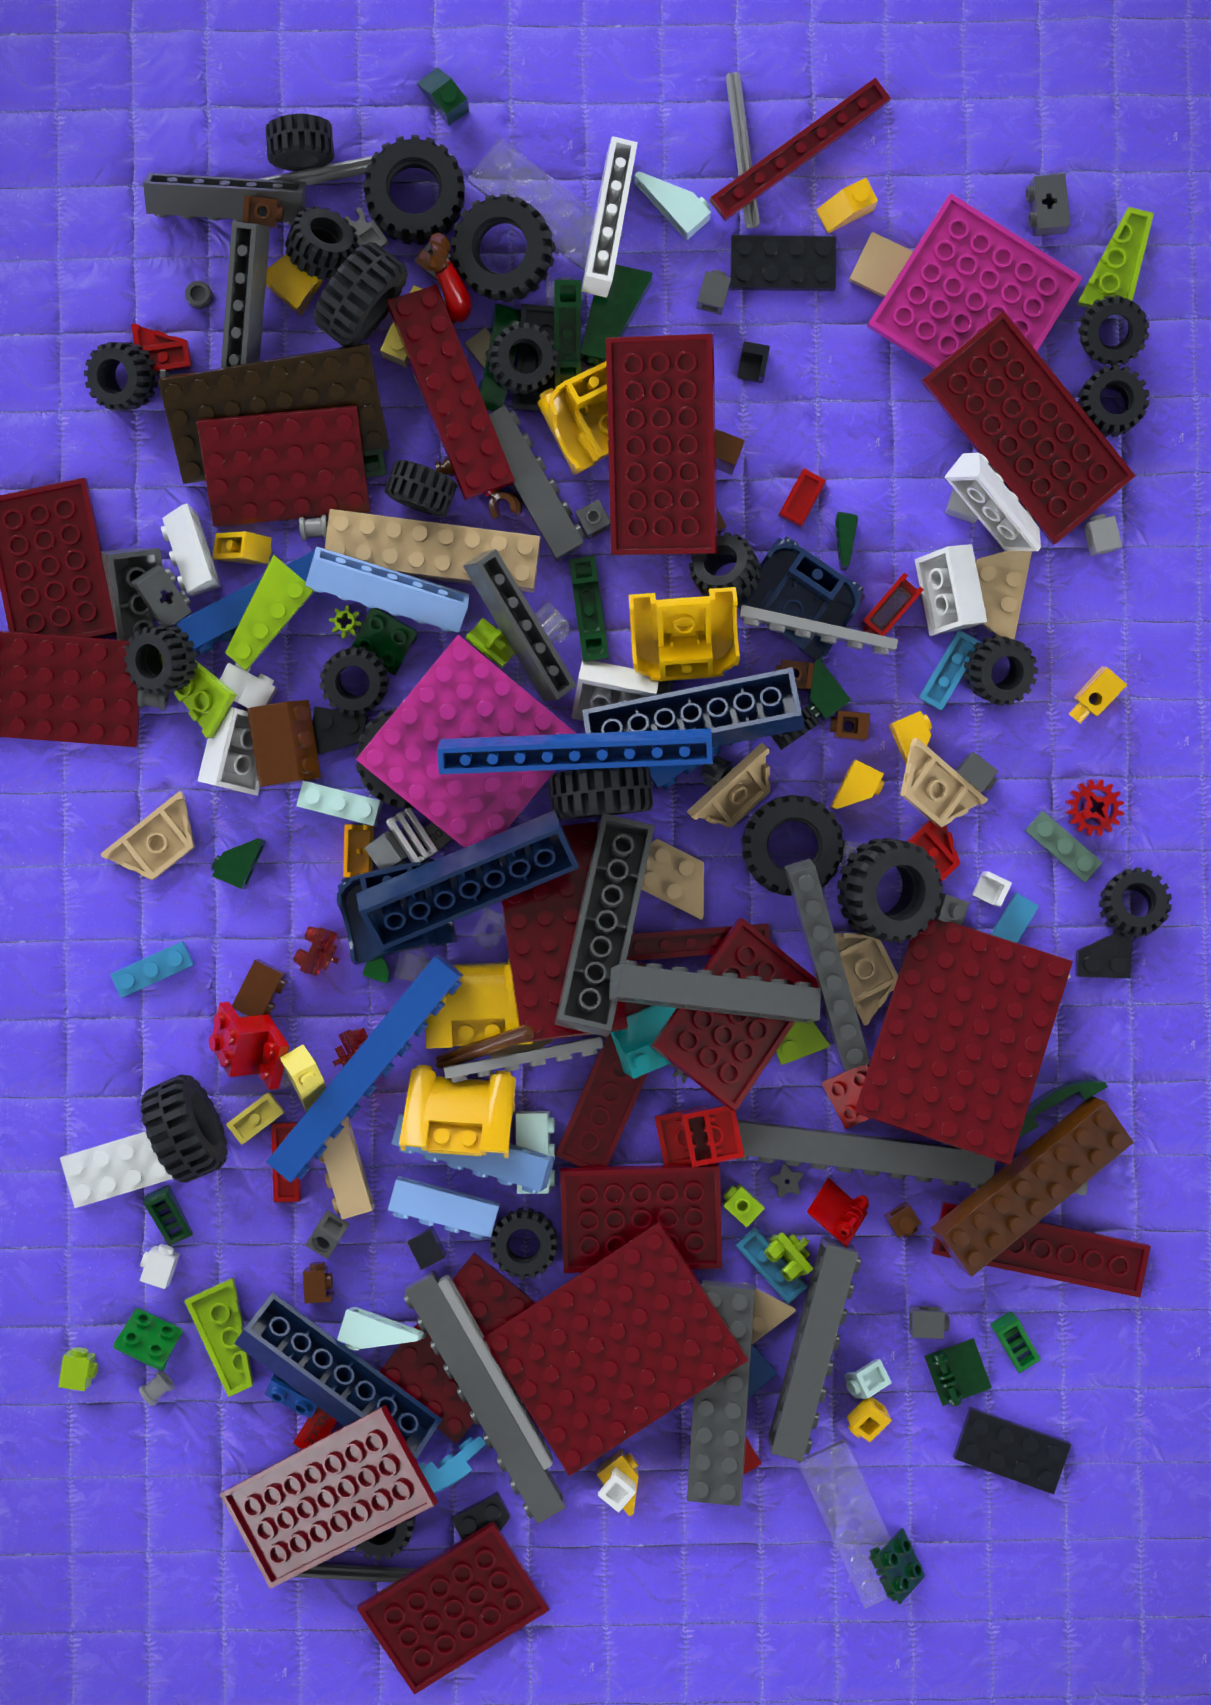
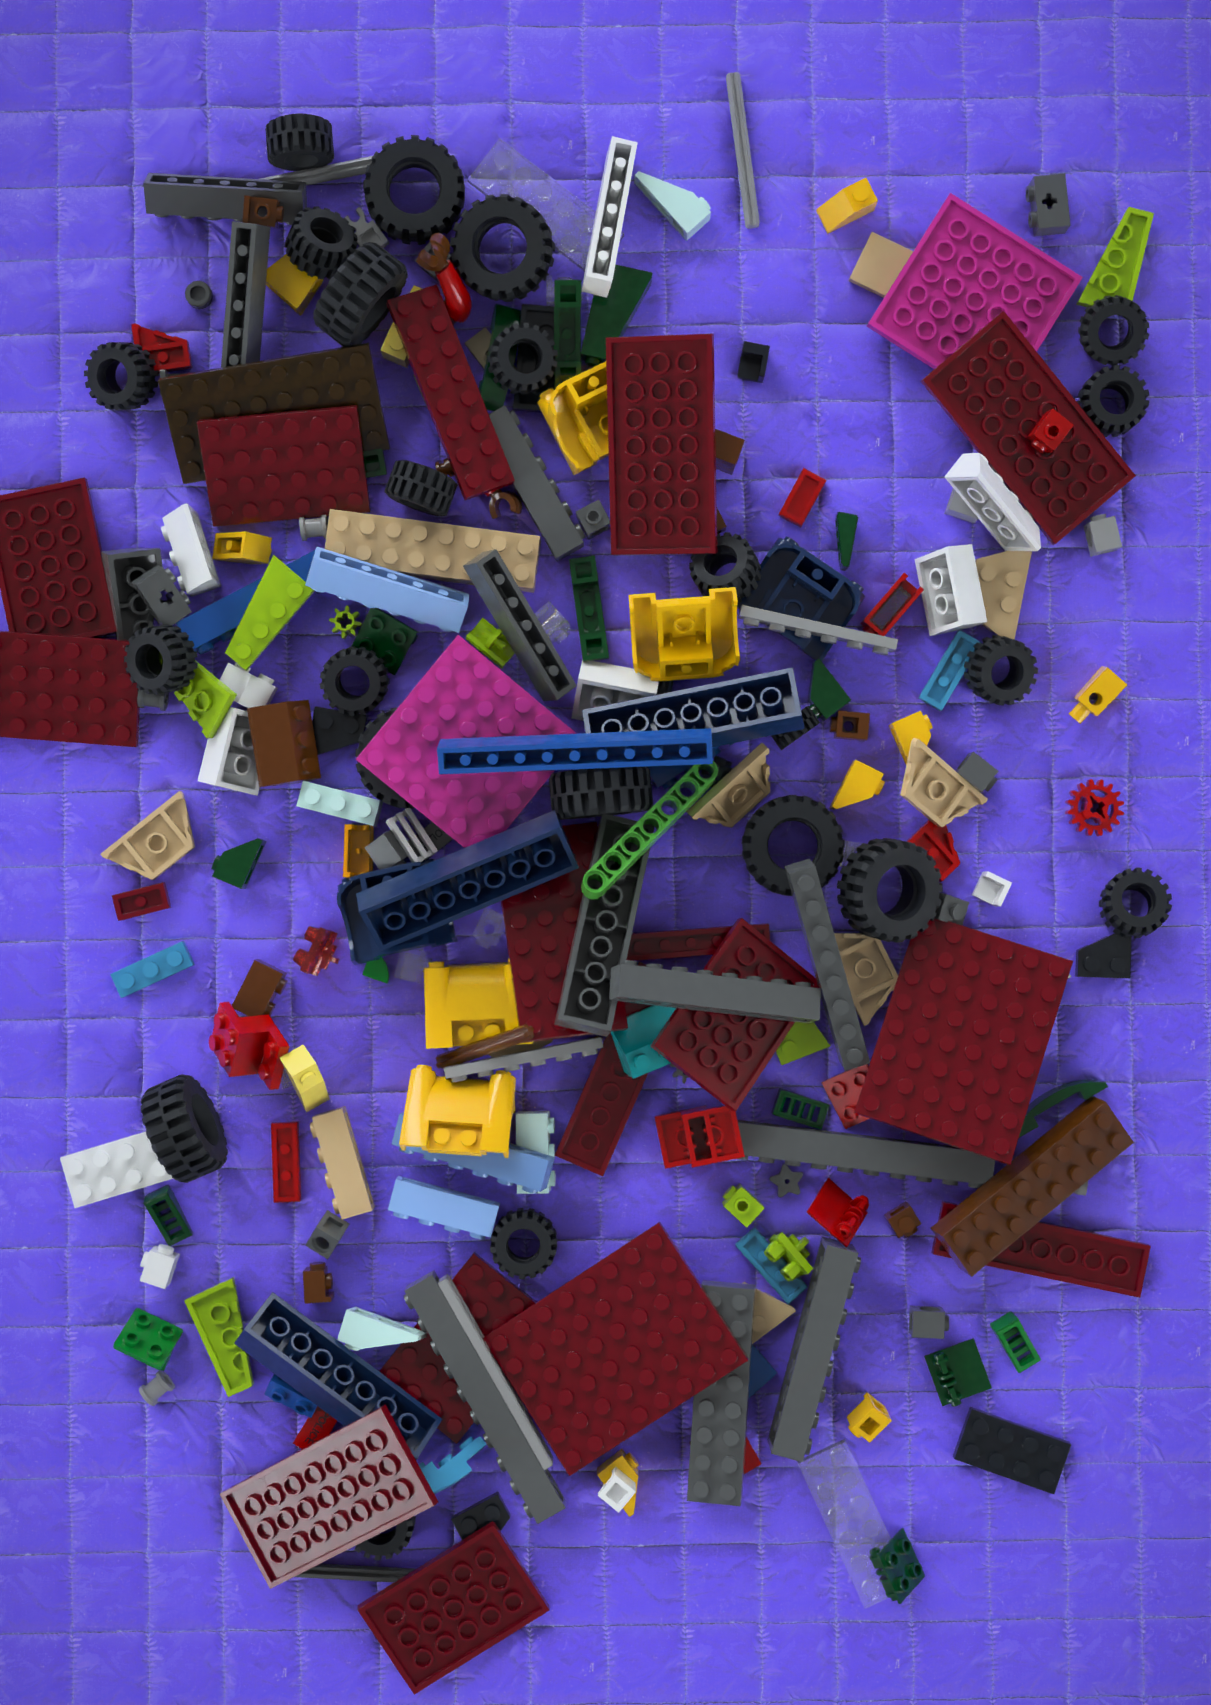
(77, 1369): lime brick -> none
(141, 901): none -> dark red plate
(255, 1118): light yellow plate -> none
(350, 1042): clear red hips -> none
(364, 1069): blue brick -> none
(427, 1248): black panel -> none
(444, 95): slope -> none
(615, 1204): dark red plate -> none
(645, 840): none -> bright green beam
(675, 878): tan wing -> none
(713, 292): dark grey brick -> none
(779, 1103): none -> dark green slope
(783, 263): black plate -> none
(799, 149): dark red plate -> none
(805, 671): reddish brown brick -> none
(867, 1380): light aqua bracket -> none
(1015, 918): dark azure tile -> none
(1049, 432): none -> red brick
(1063, 846): sand green plate -> none

